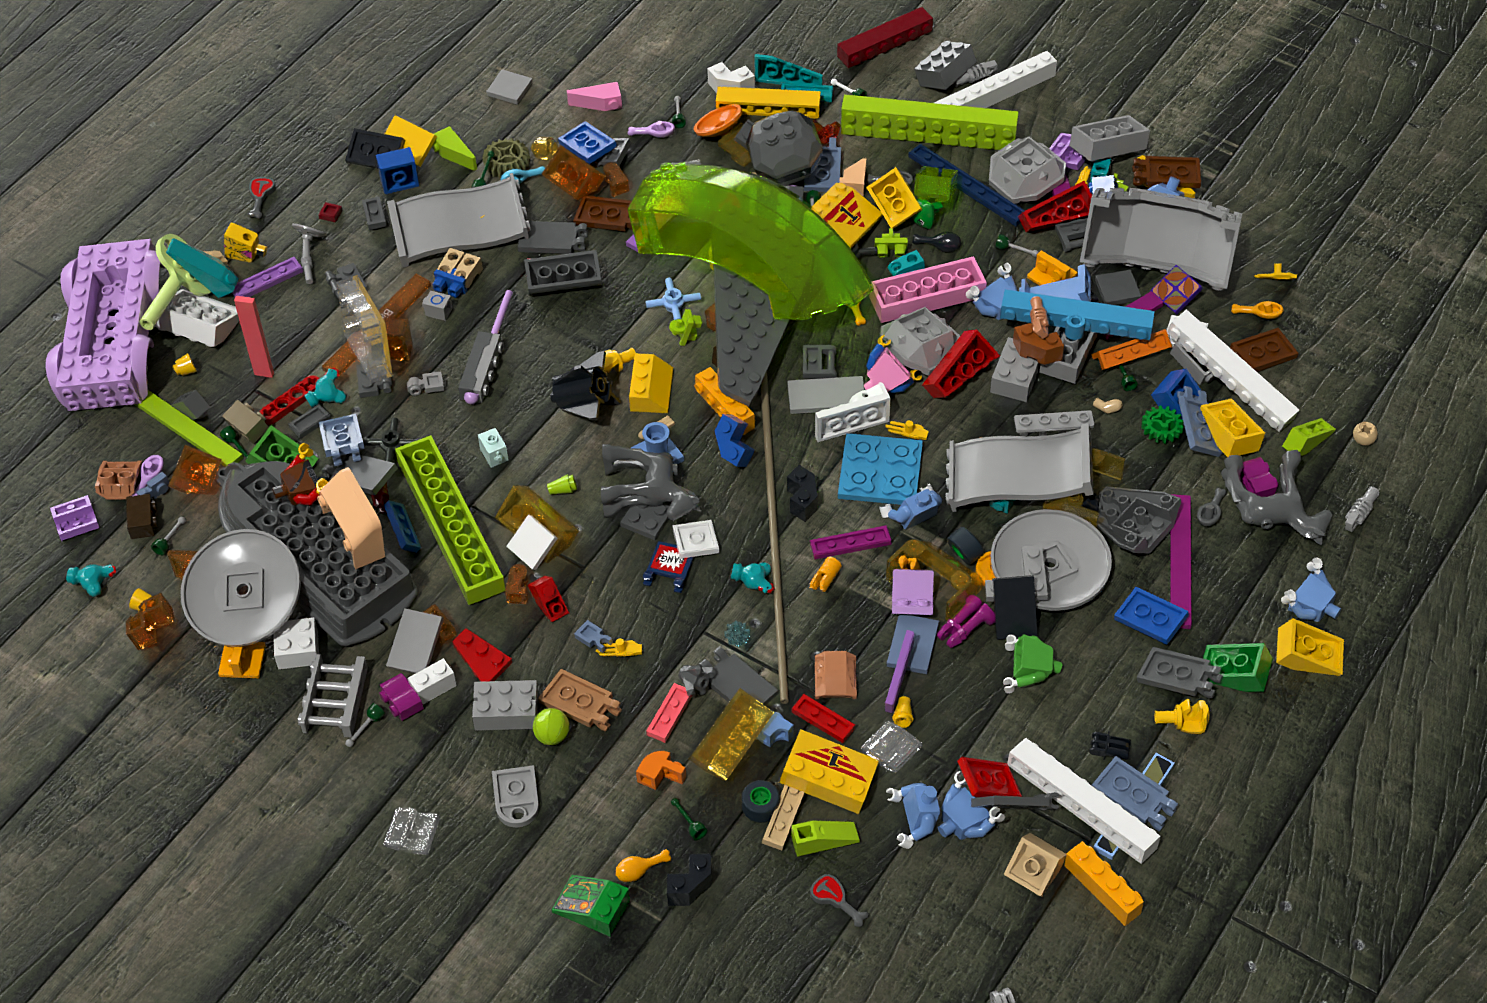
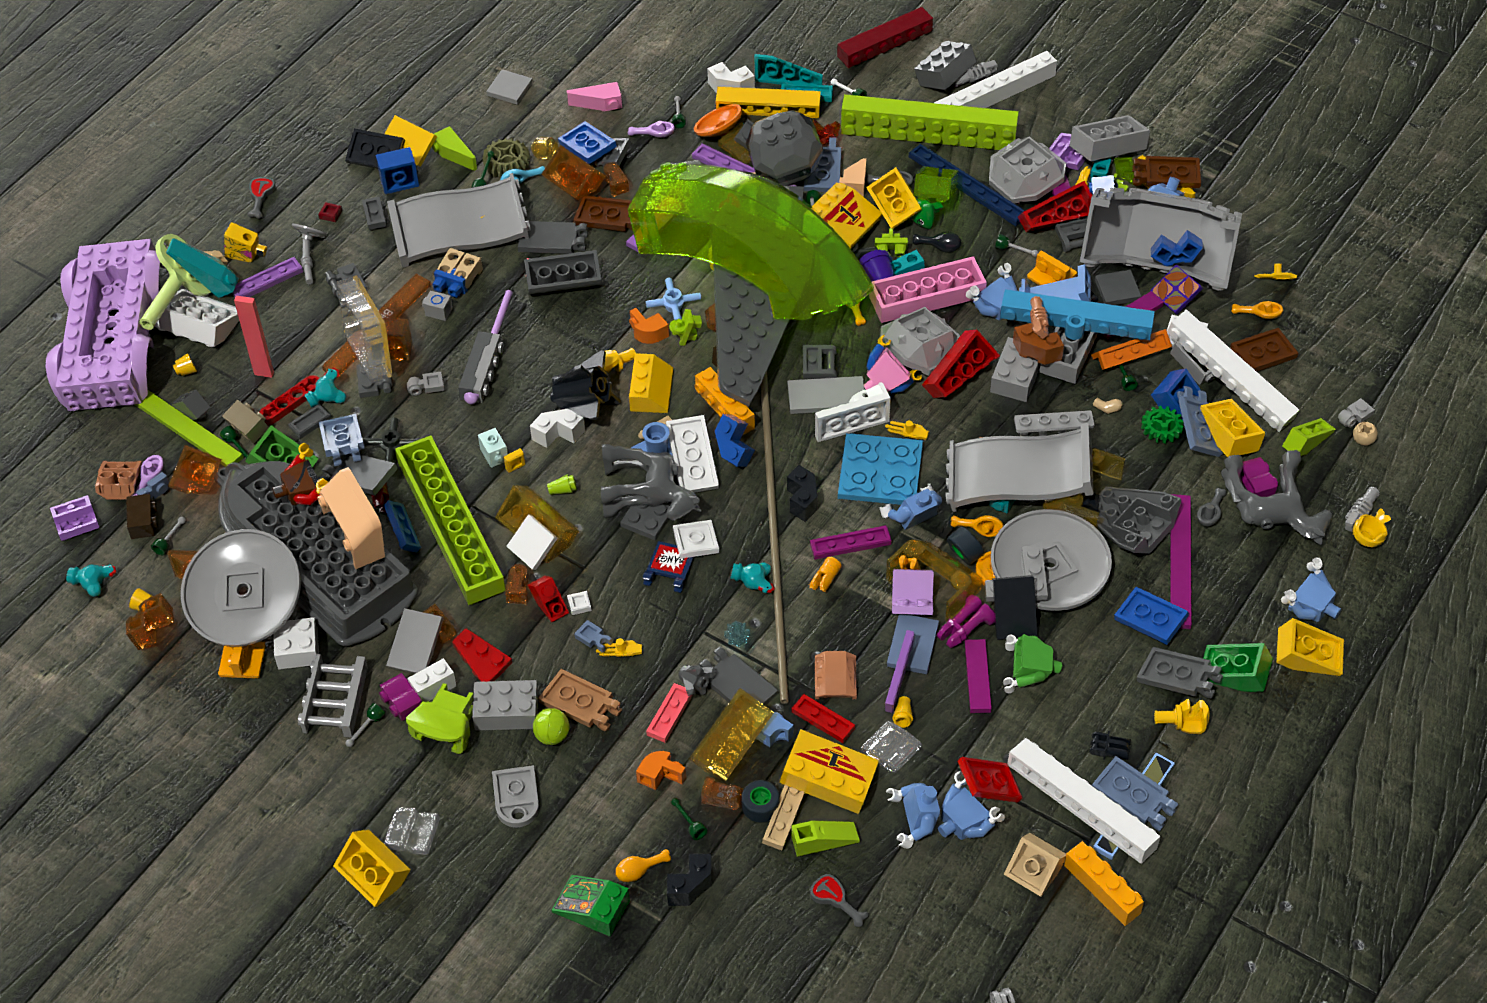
(371, 867): none -> yellow slope
(443, 719): none -> lime piece
(514, 460): none -> yellow tile
(557, 423): none -> white brick
(579, 603): none -> white tile
(650, 329): none -> orange brick
(692, 453): none -> white plate
(715, 158): none -> medium lavender tile
(721, 794): none -> clear orange leg
(877, 264): none -> dark purple piece
(977, 676): none -> magenta tile
(984, 525): none -> light orange piece
(1038, 802): dark grey tile -> none
(1123, 167): none -> clear neon green tile
(1184, 251): none -> blue brick
(1357, 411): none -> light grey plate
(1371, 530): none -> yellow hat

